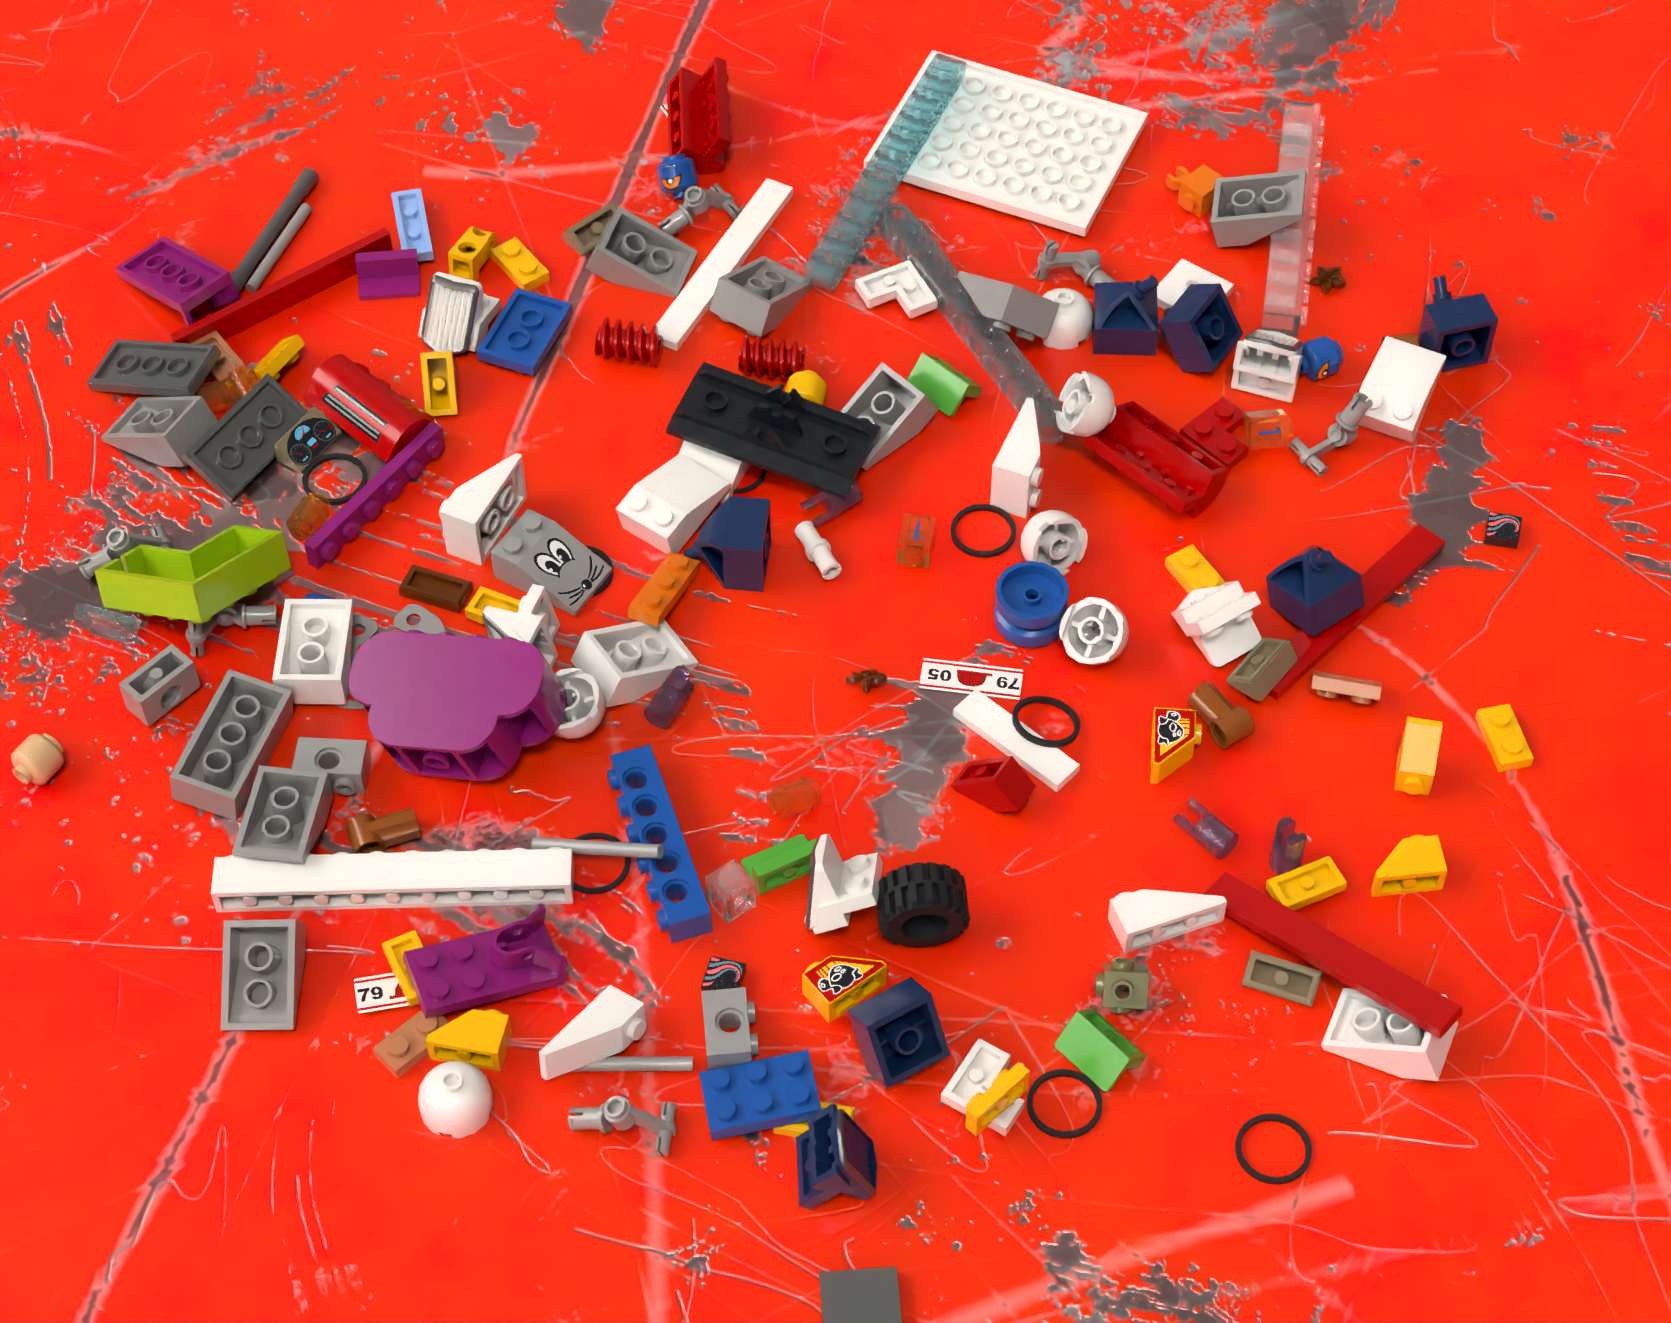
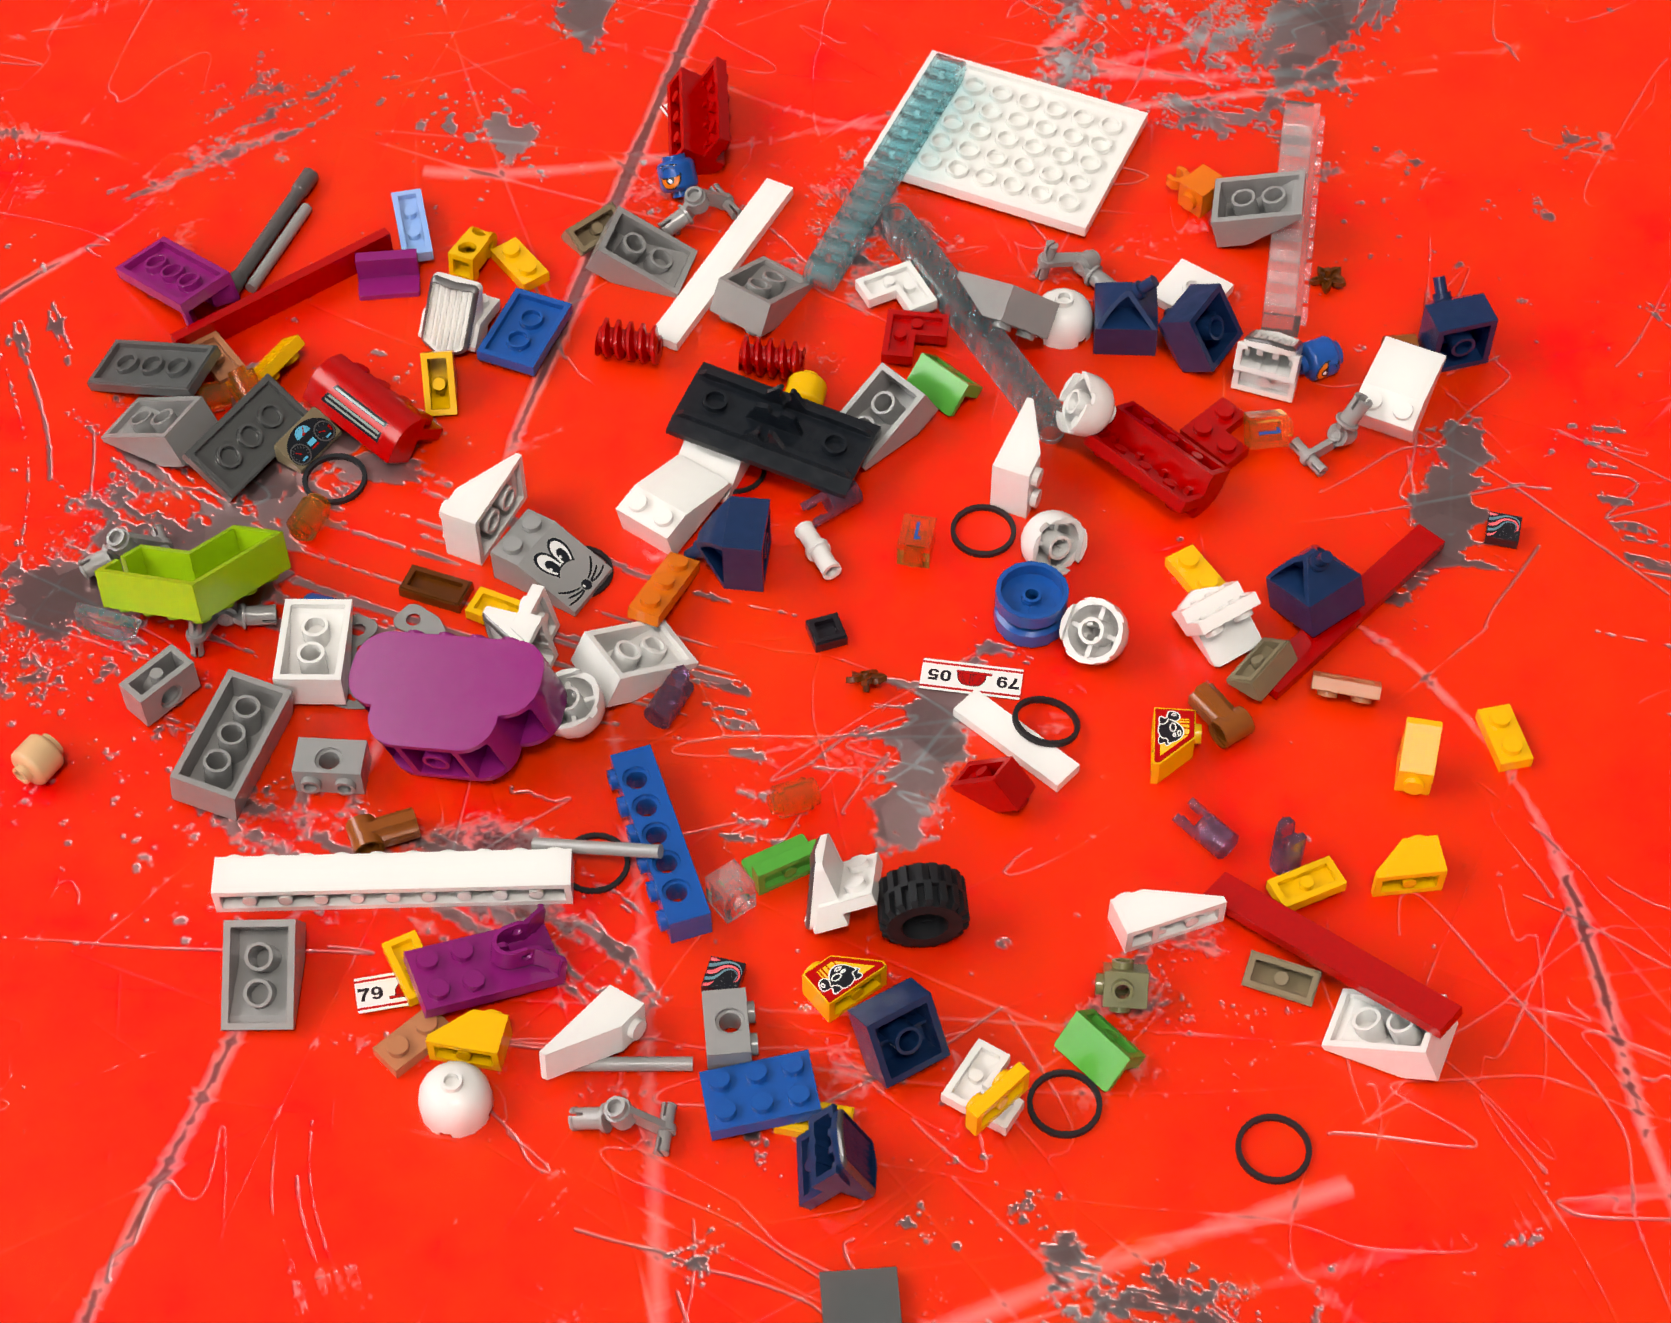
(284, 814): light grey slope -> none
(374, 496): magenta plate -> none
(826, 632): none -> black tile
(911, 327): none -> red plate

